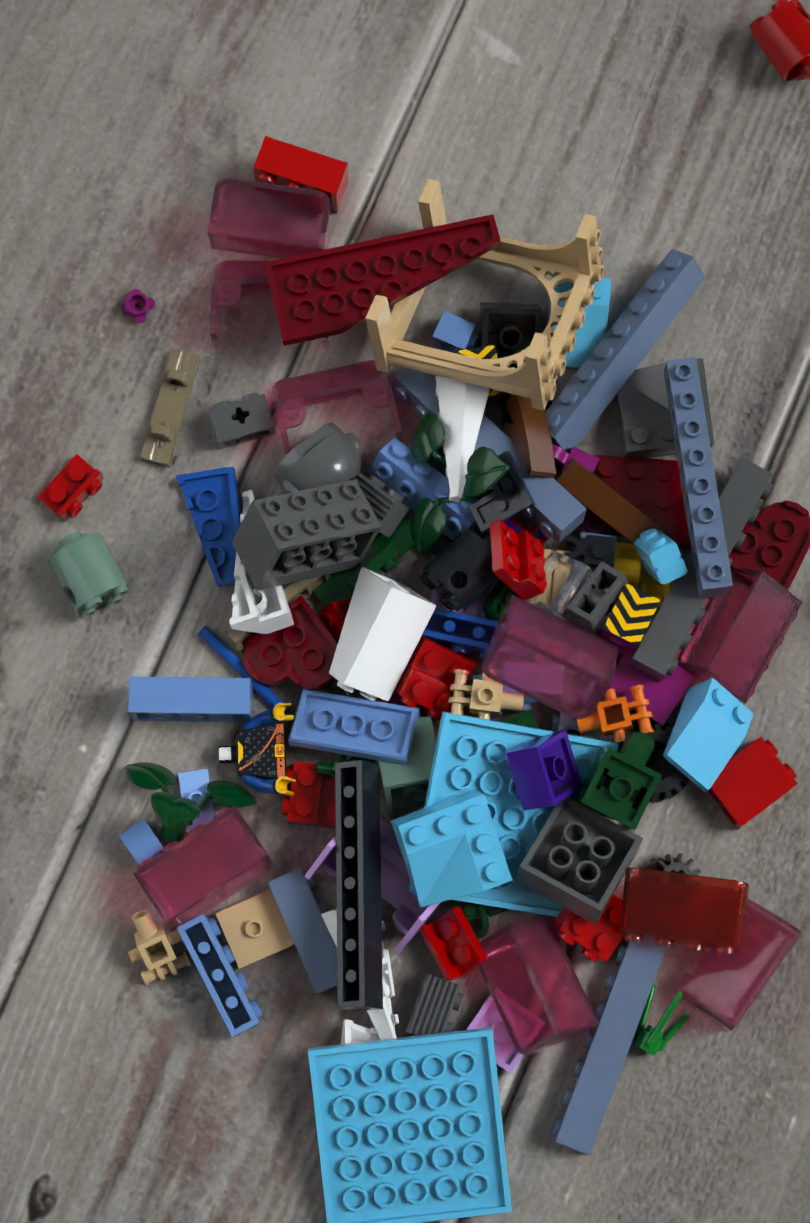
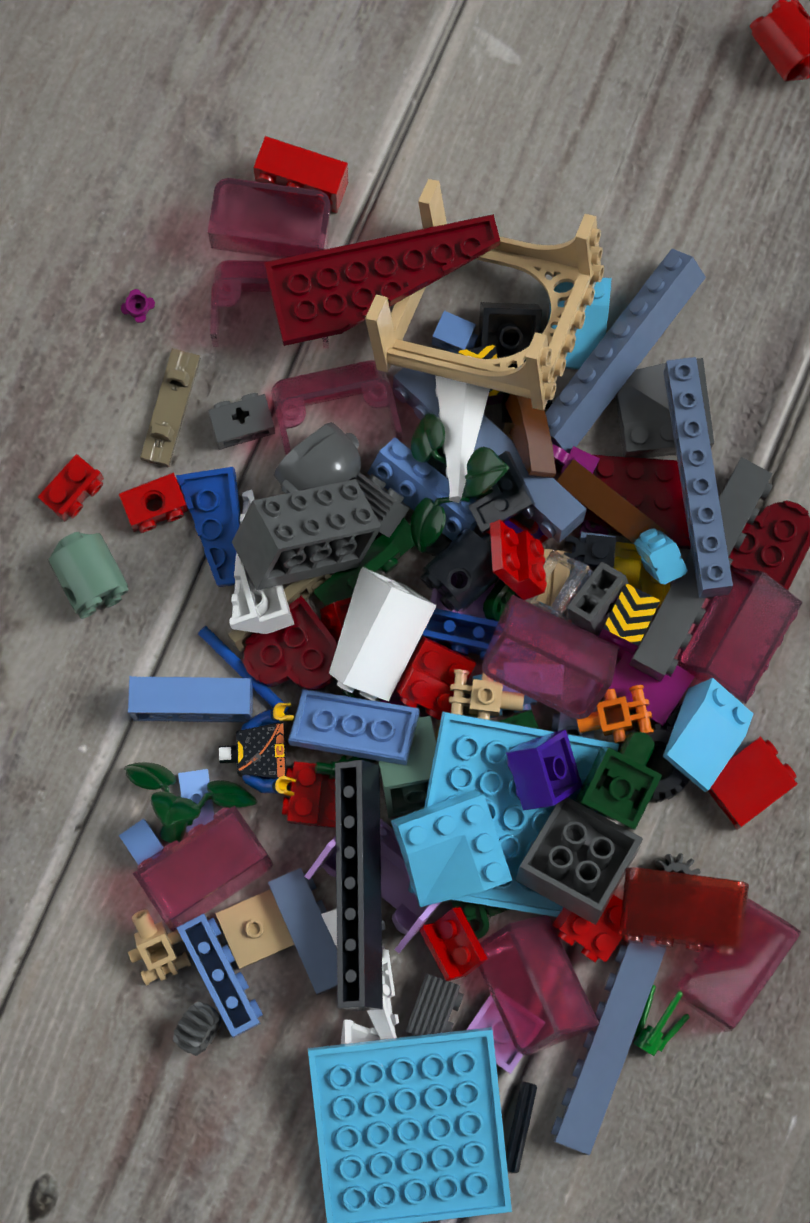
(137, 499): none -> red brick
(197, 1028): none -> dark grey gear
(520, 1126): none -> black axle

